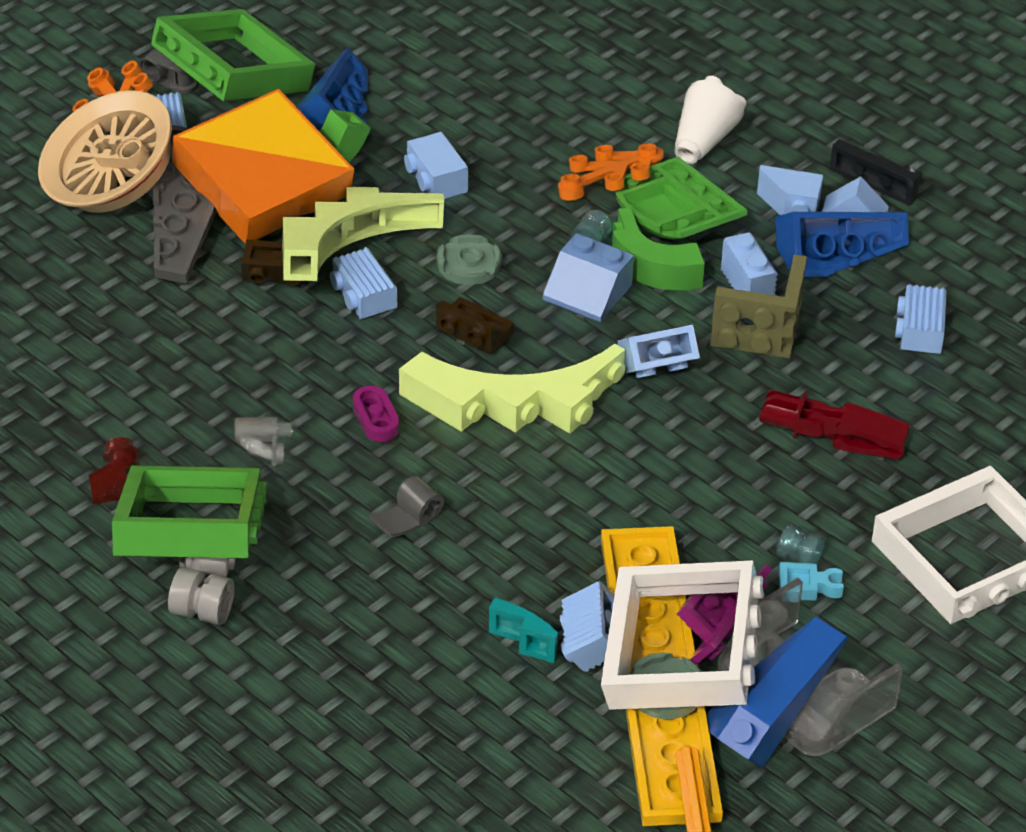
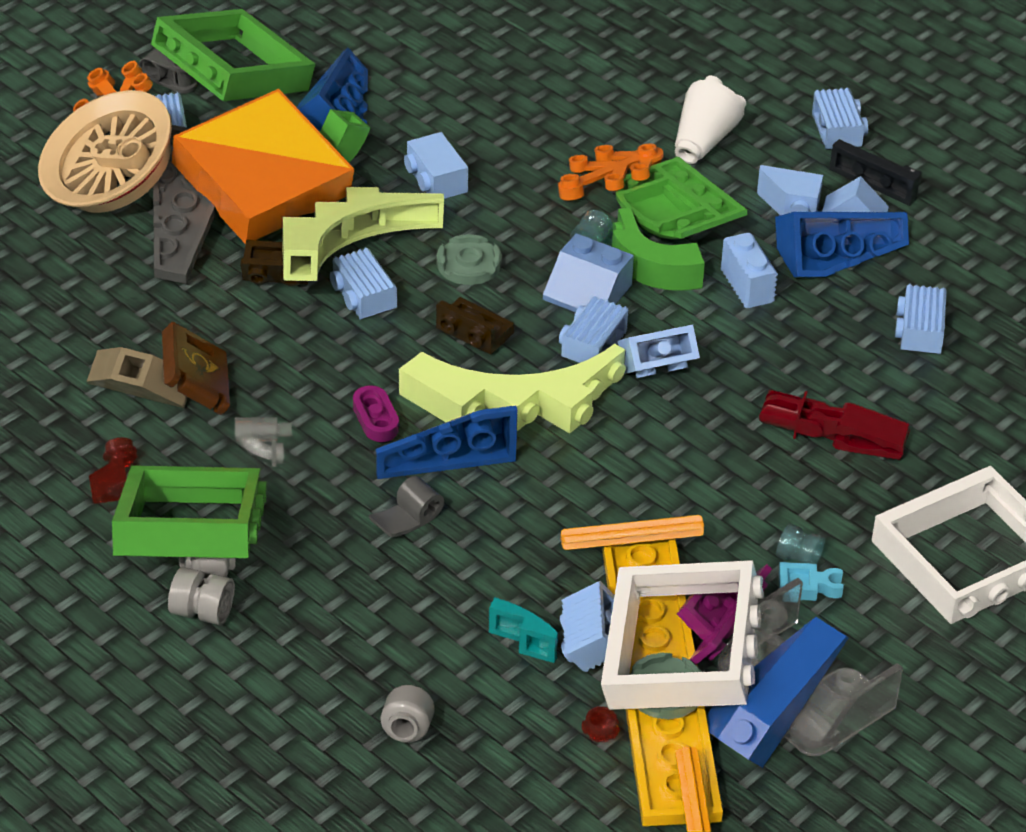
(133, 374): none -> dark tan slope
(198, 364): none -> reddish brown container
(407, 713): none -> light grey head
(464, 442): none -> blue wedge
(593, 329): none -> light blue brick
(601, 724): none -> clear red plate
(632, 532): none -> light orange axle
(773, 316): olive bracket -> none
(839, 117): none -> light blue brick

